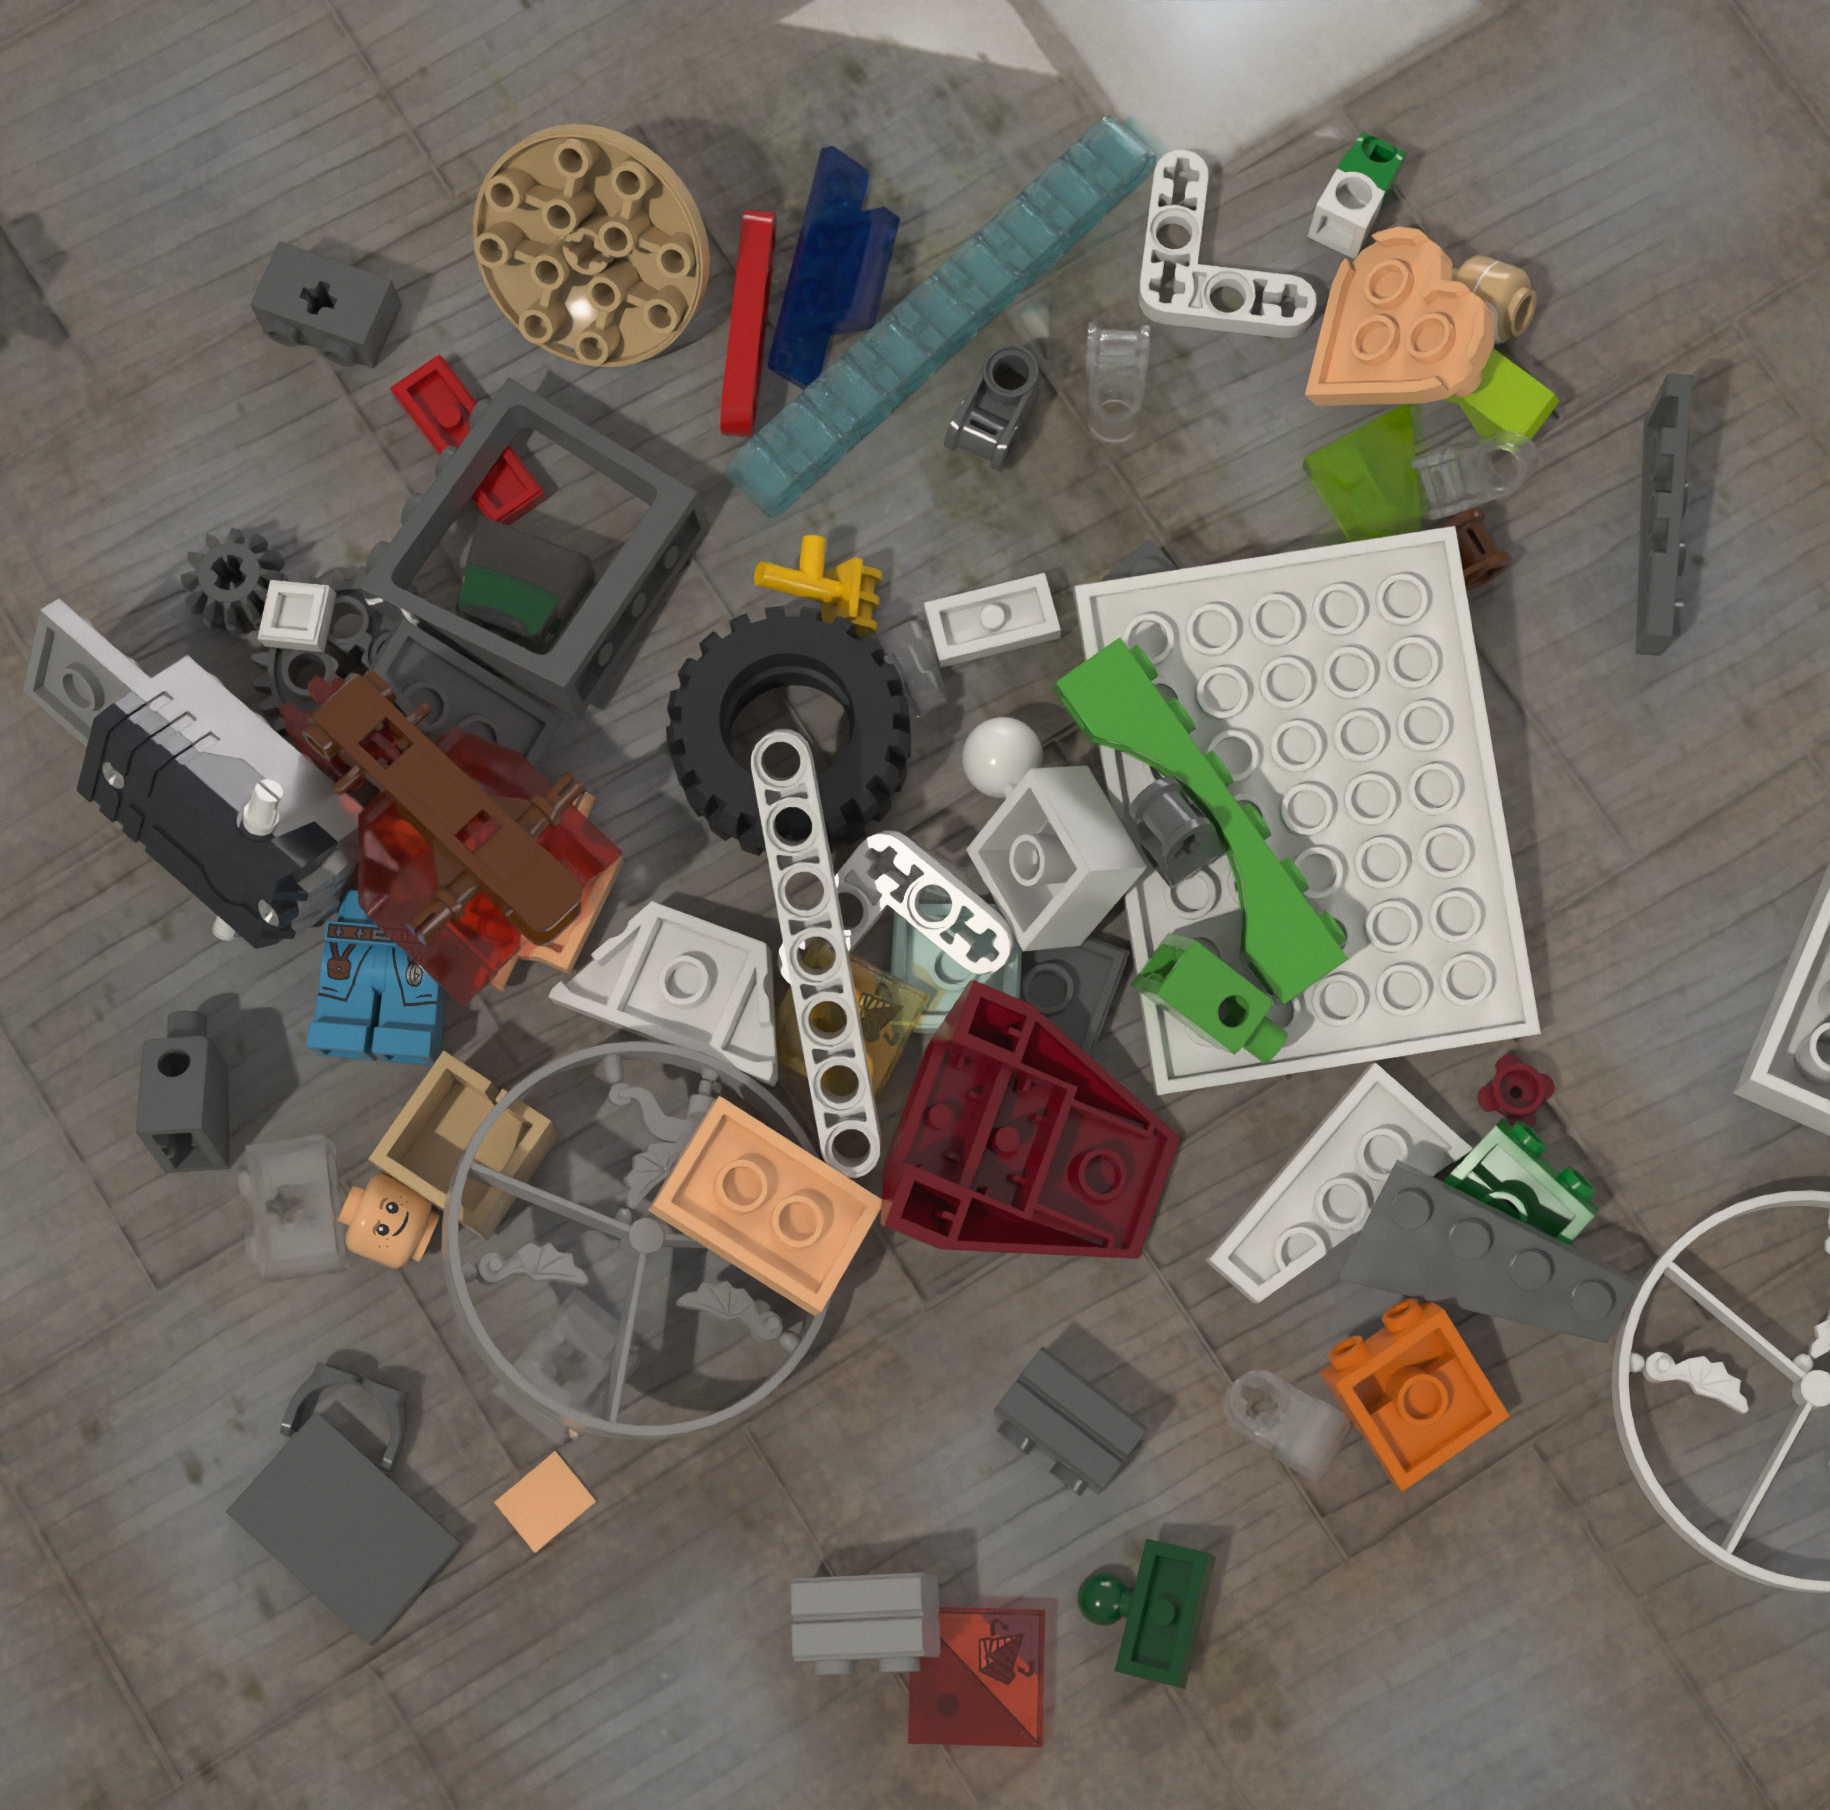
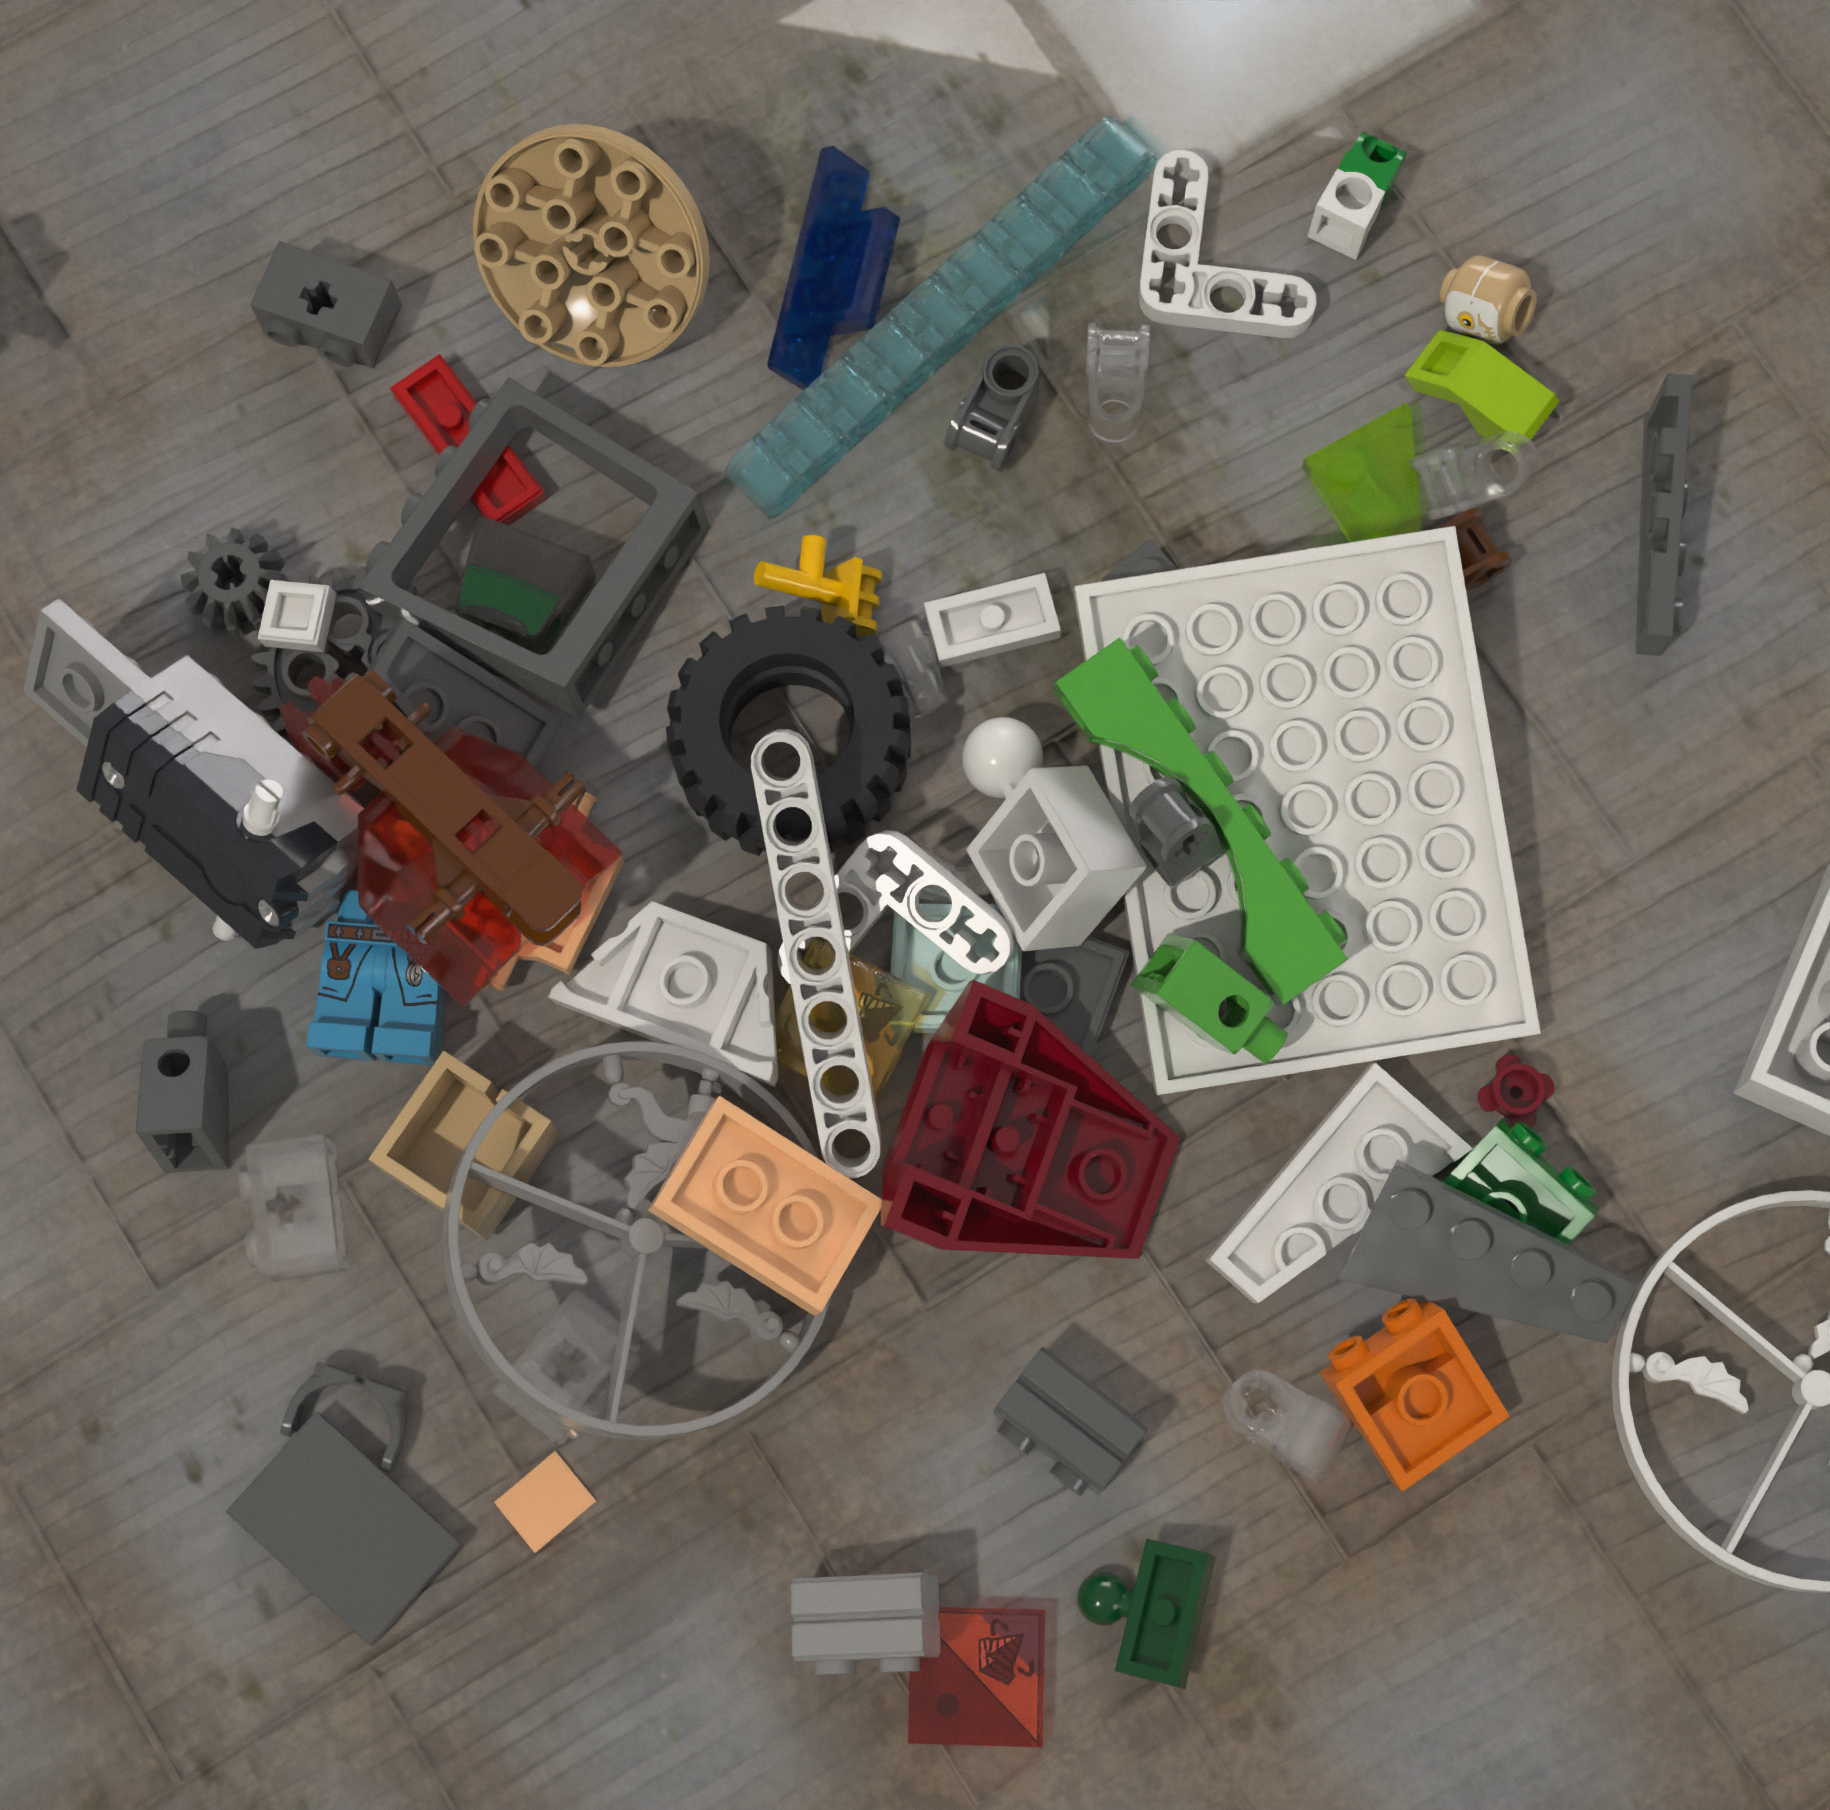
(387, 1222): light nougat head -> none
(748, 323): red beam -> none
(1399, 328): light nougat plate -> none

